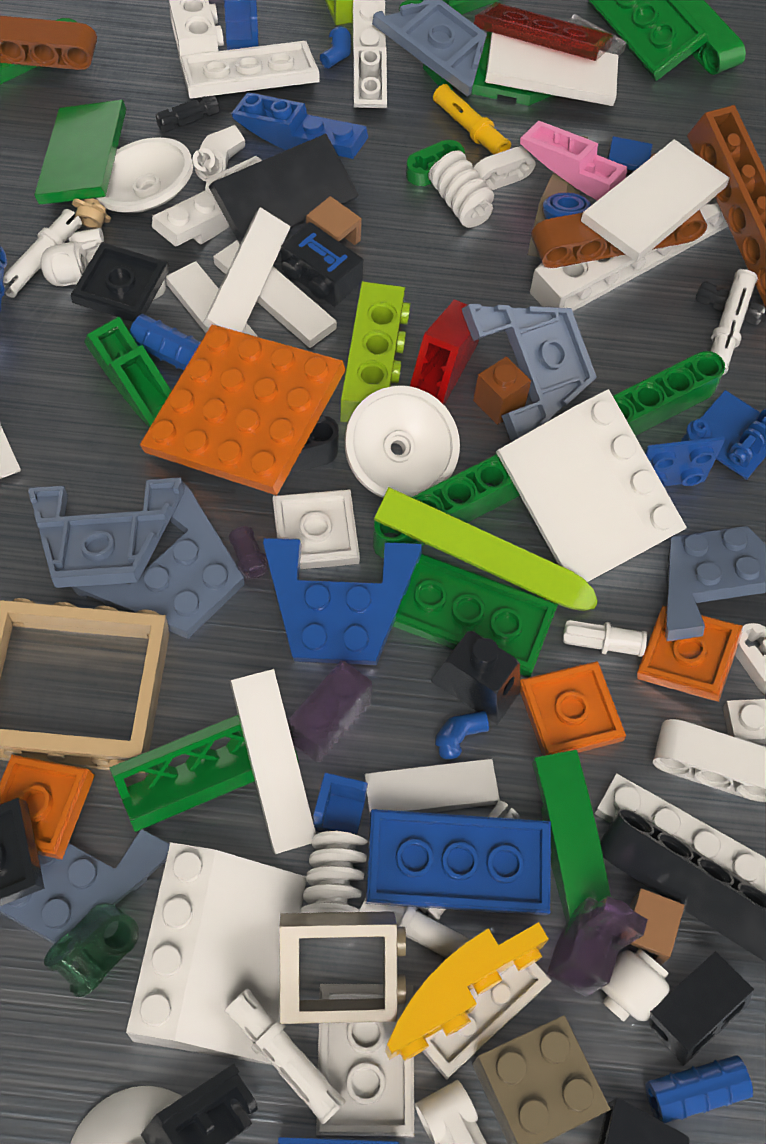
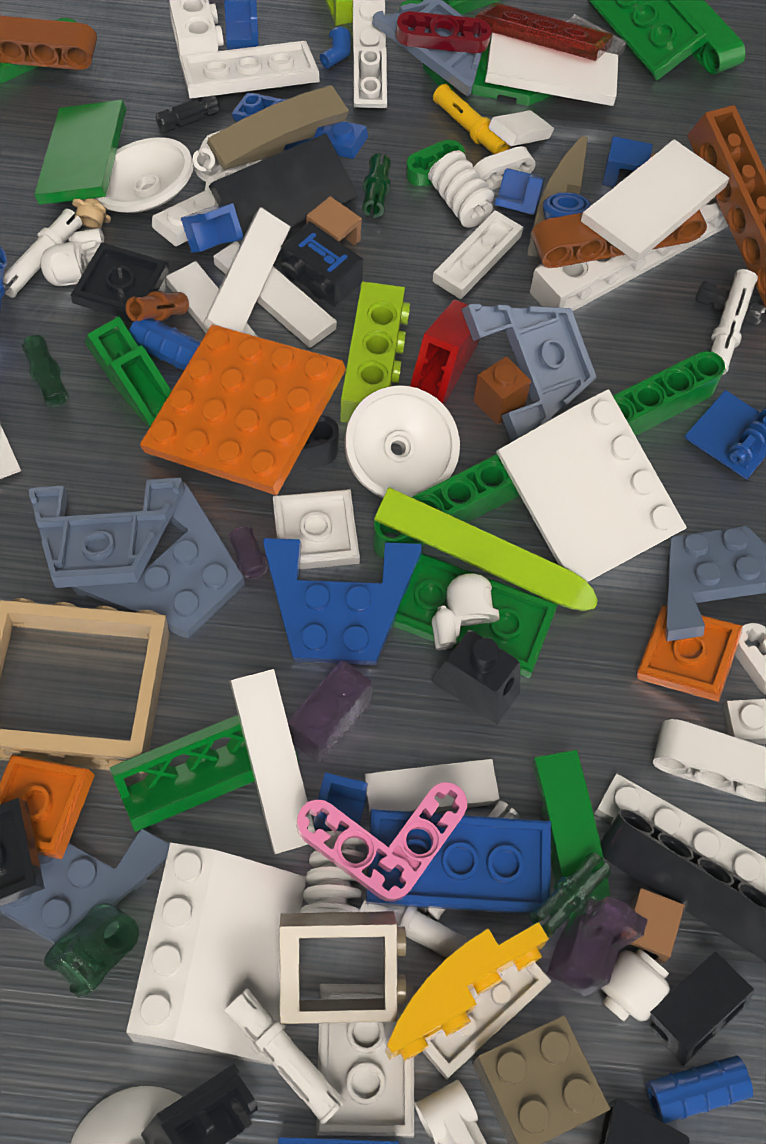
(45, 371): none -> clear green pin
(146, 307): none -> dark orange pin
(212, 227): none -> blue panel
(277, 125): none -> dark tan slope
(376, 185): none -> dark green pin
(397, 854): none -> bright pink beam
(456, 729): blue arm -> none
(465, 43): none -> dark red beam
(468, 604): none -> white piece
(477, 254): none -> white plate
(520, 128): none -> white tile
(520, 191): none -> blue panel
(570, 894): none -> clear green pin
(571, 710): orange tile -> none
(573, 159): bright pink slope -> none
(605, 638): white axle -> none
(687, 460): blue hinge -> none

